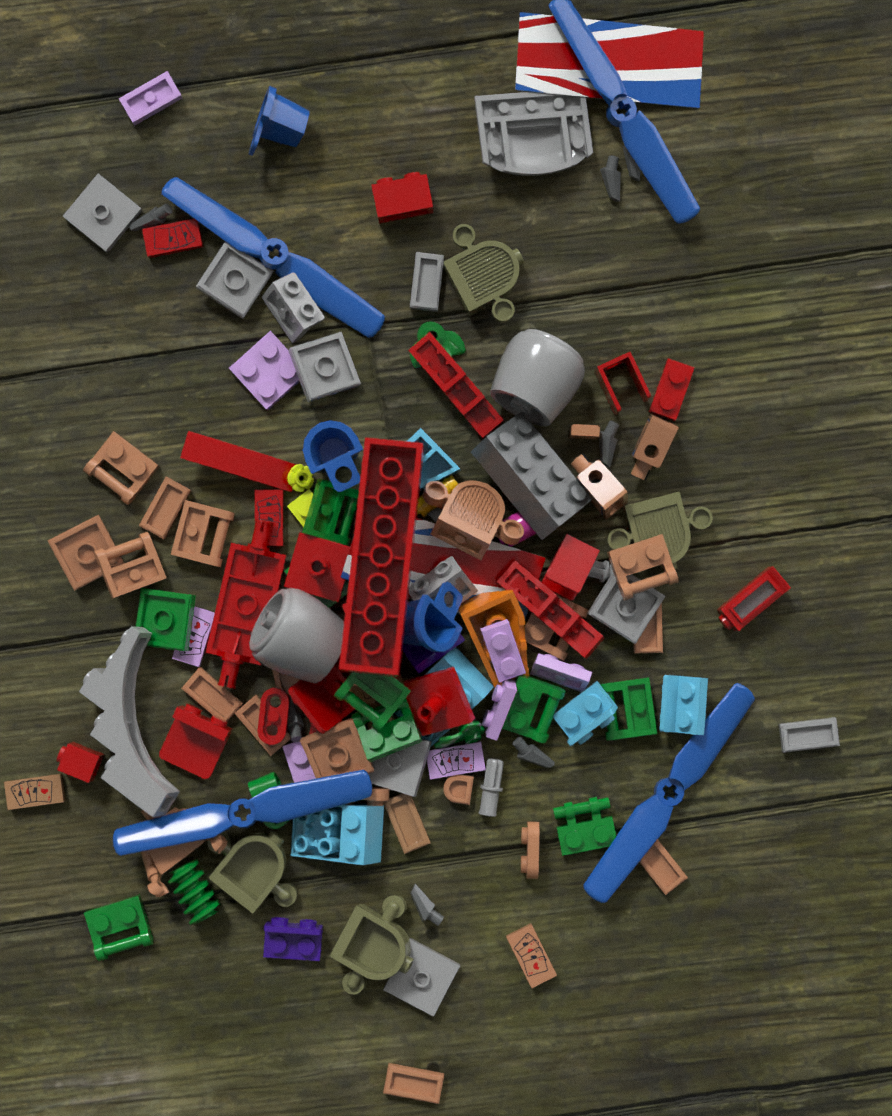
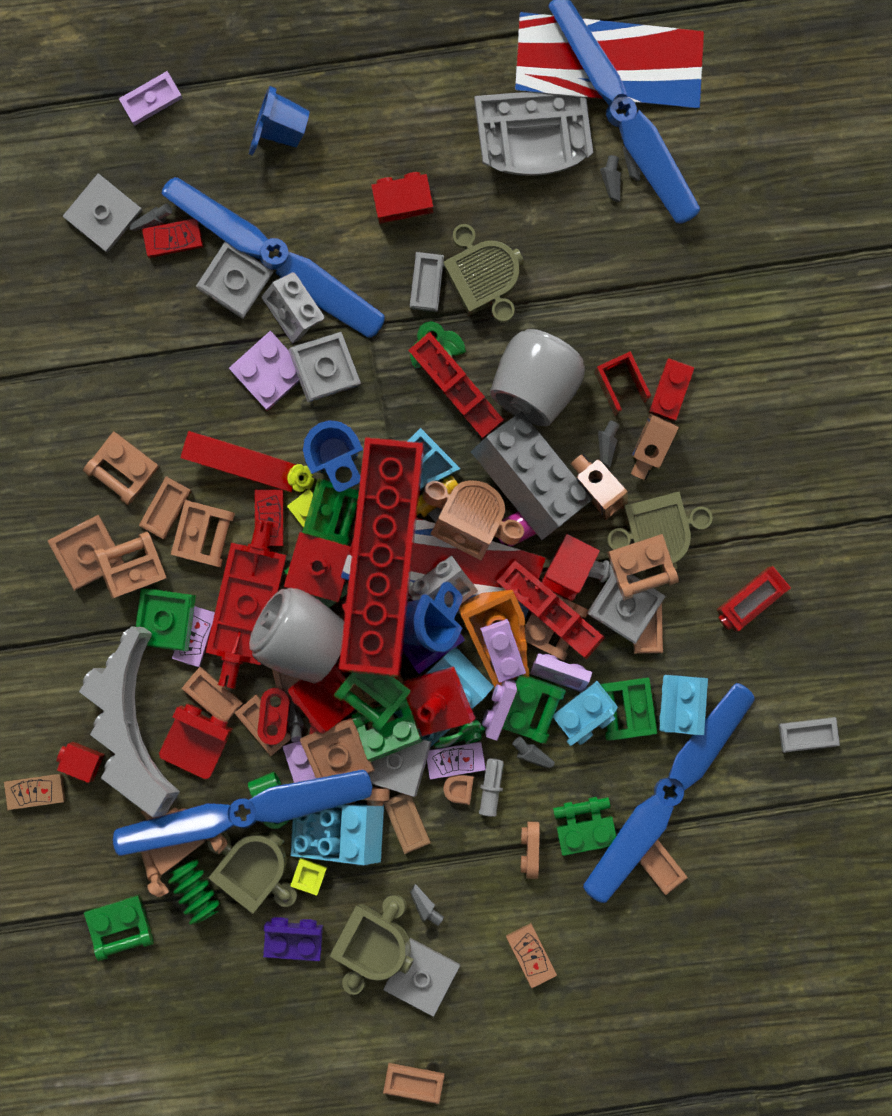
(308, 876): none -> neon yellow plate
(584, 431): nougat tile -> none

